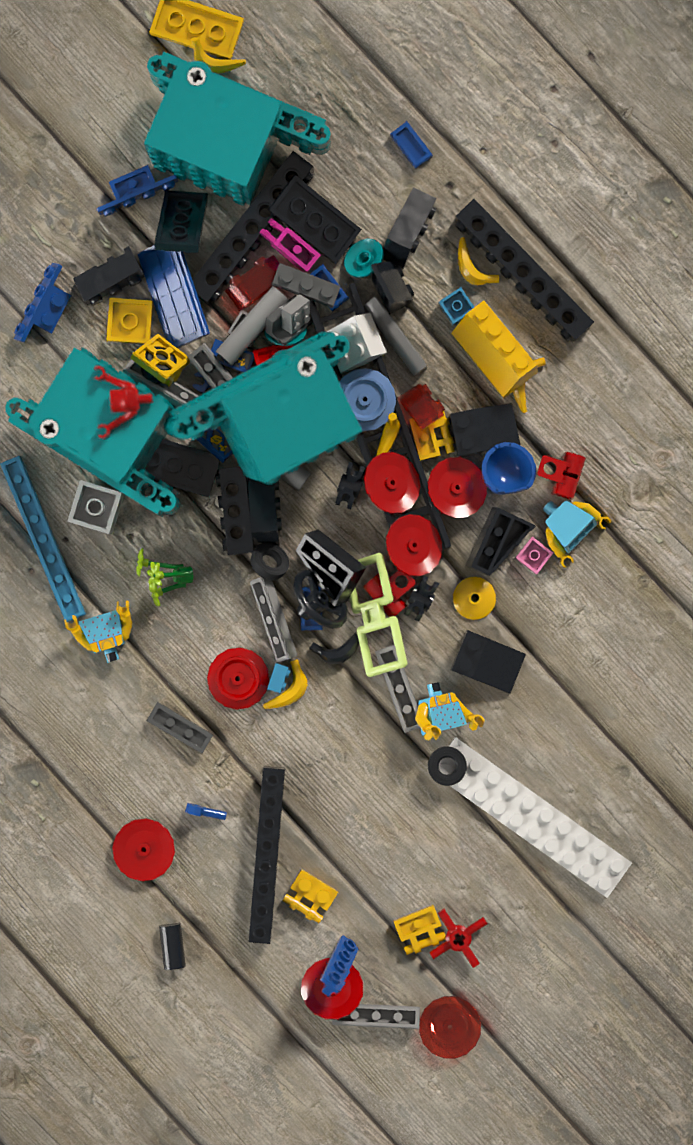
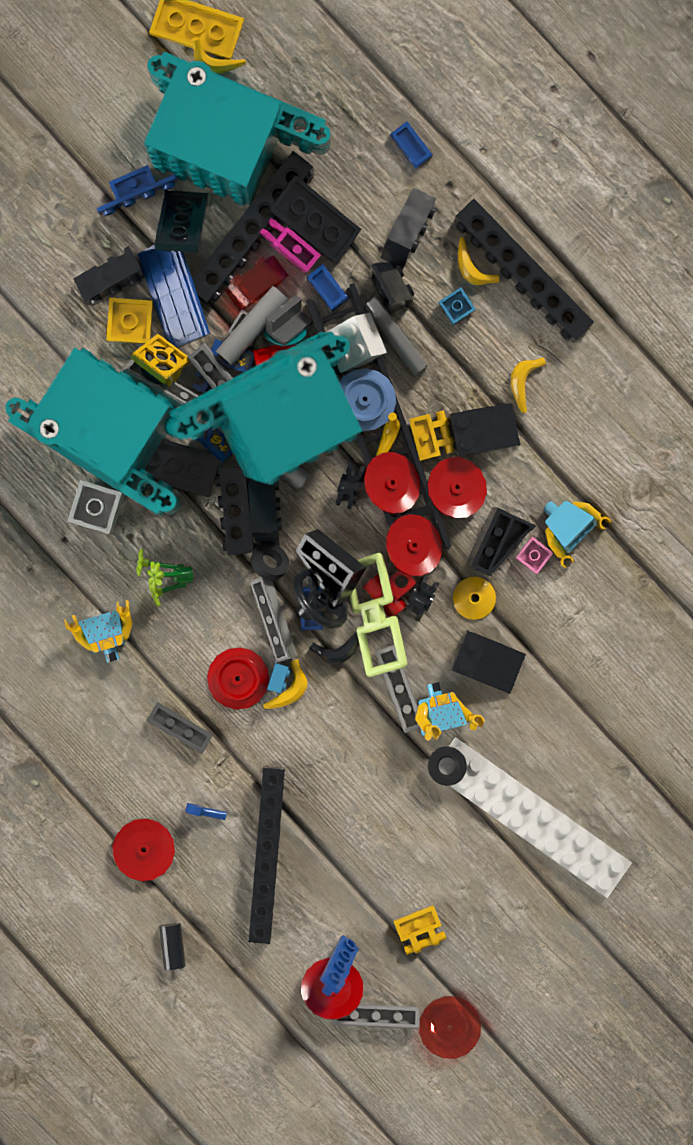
(42, 538): dark azure tile -> none
(46, 305): blue bracket -> none
(122, 400): red piece -> none
(295, 314): light grey piece -> none
(306, 285): dark grey plate -> none
(315, 891): yellow plate -> none
(362, 256): teal dish -> none
(421, 406): clear red brick -> none
(450, 937): red bar -> none
(494, 349): yellow slope -> none
(508, 469): blue cylinder -> none
(566, 474): red piece -> none

